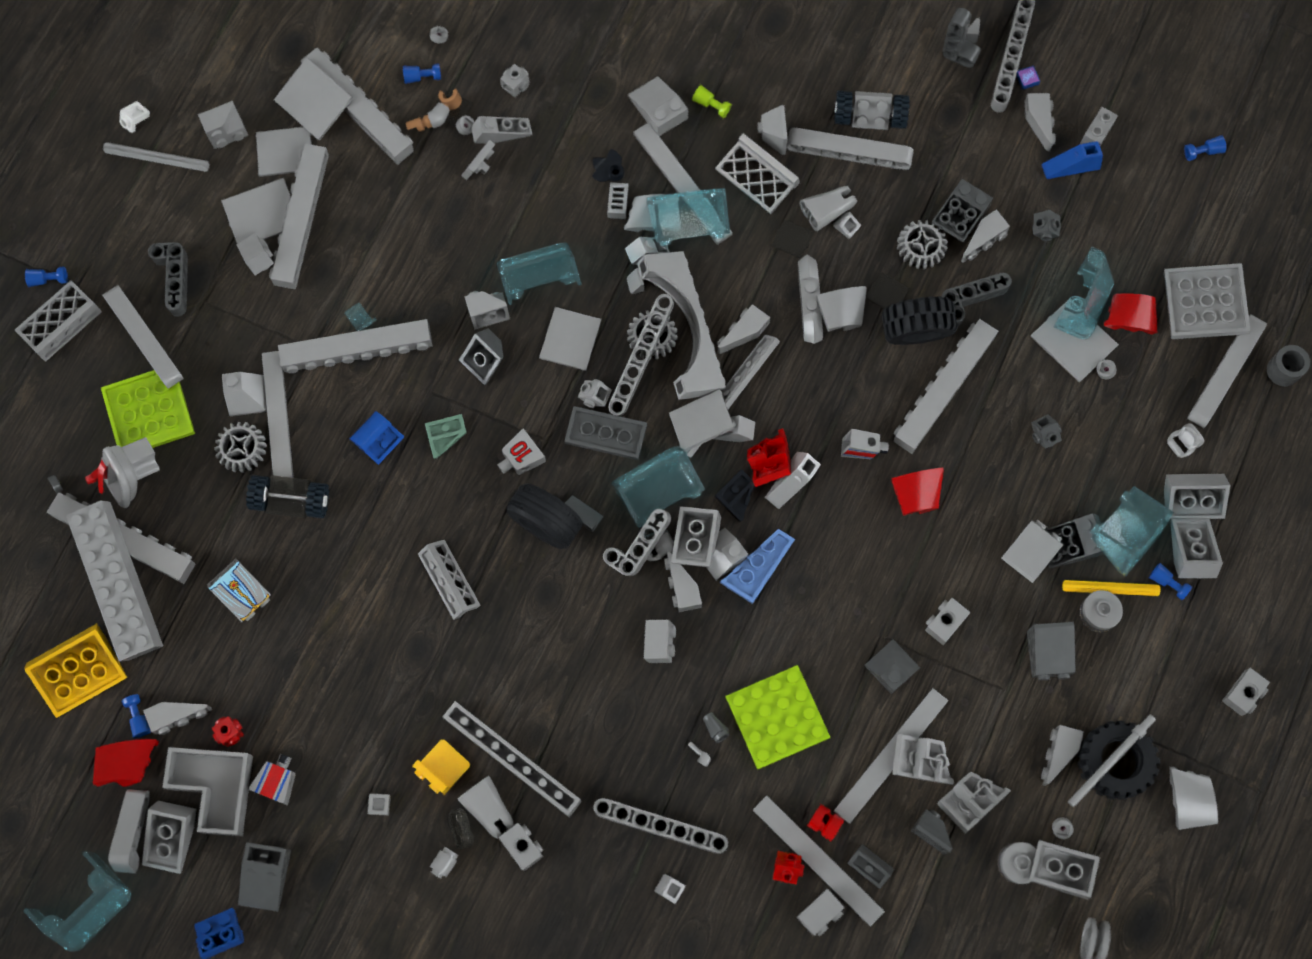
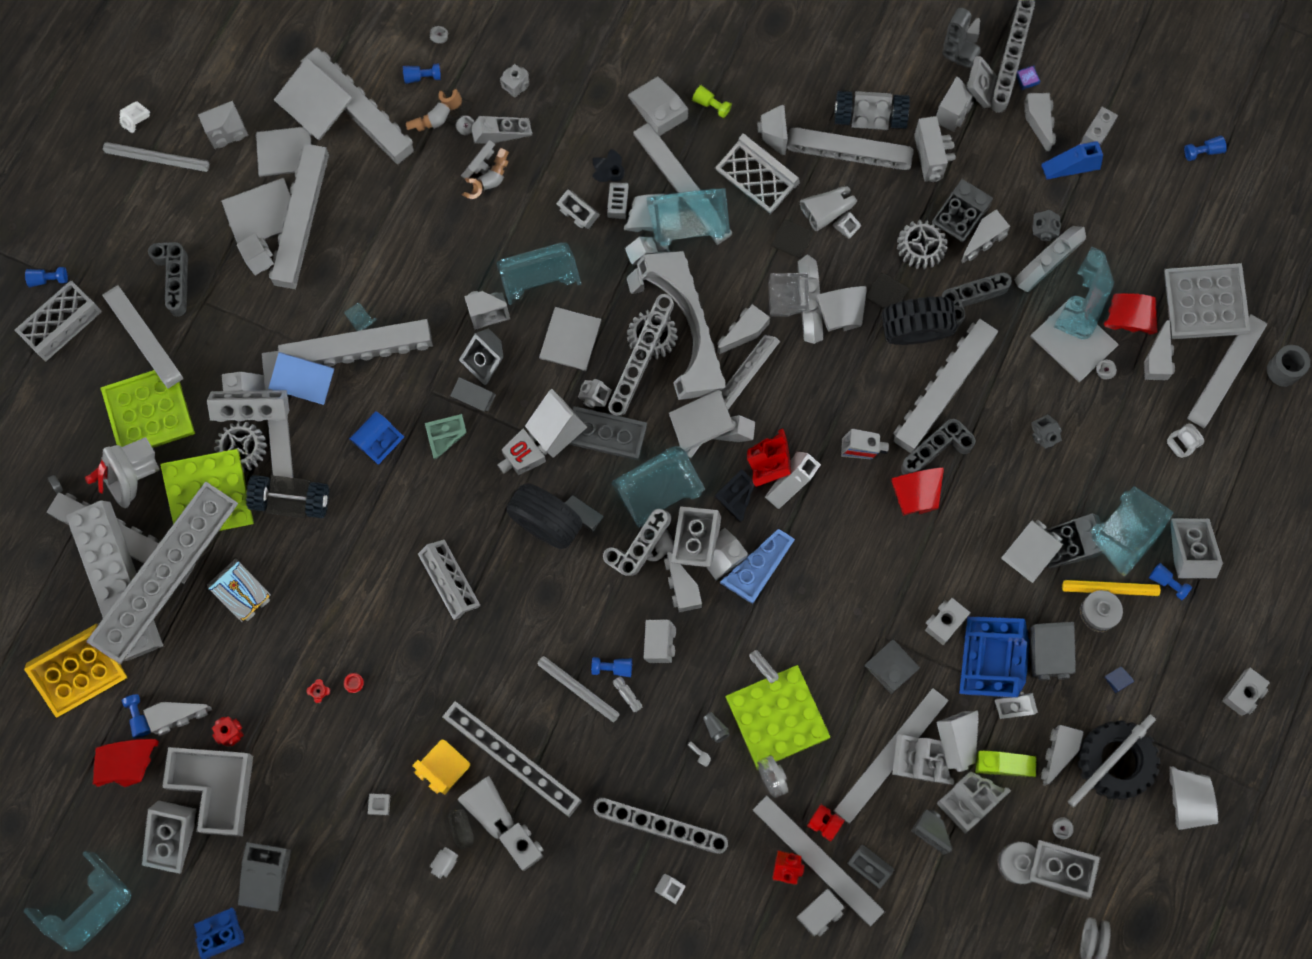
(128, 831): light grey beam -> none
(162, 573): none -> light grey plate
(221, 470): none -> lime plate
(238, 400): none -> light grey brick
(275, 780): torso -> none
(301, 378): none -> medium blue tile
(312, 690): none -> red plate
(353, 683): none -> red plate
(473, 394): none -> dark grey hinge
(491, 178): none -> medium nougat piece
(554, 424): none -> slope
(574, 206): none -> light grey brick
(578, 689): none -> light grey axle
(620, 667): none -> blue piece
(627, 694): none -> light grey axle
(763, 666): none -> light grey axle
(772, 776): none -> clear piece
(788, 293): none -> clear slope
(932, 148): none -> light grey piece
(934, 449): none -> dark grey beam
(954, 105): none -> light grey slope
(959, 739): none -> light grey slope
(982, 82): none -> light grey hinge
(995, 657): none -> blue slope
(1005, 764): none -> lime slope
(1016, 707): none -> light grey slope
(1050, 258): none -> light grey brick
(1119, 679): none -> dark blue slope
(1158, 362): none -> light grey slope
(1196, 495): light grey slope -> none

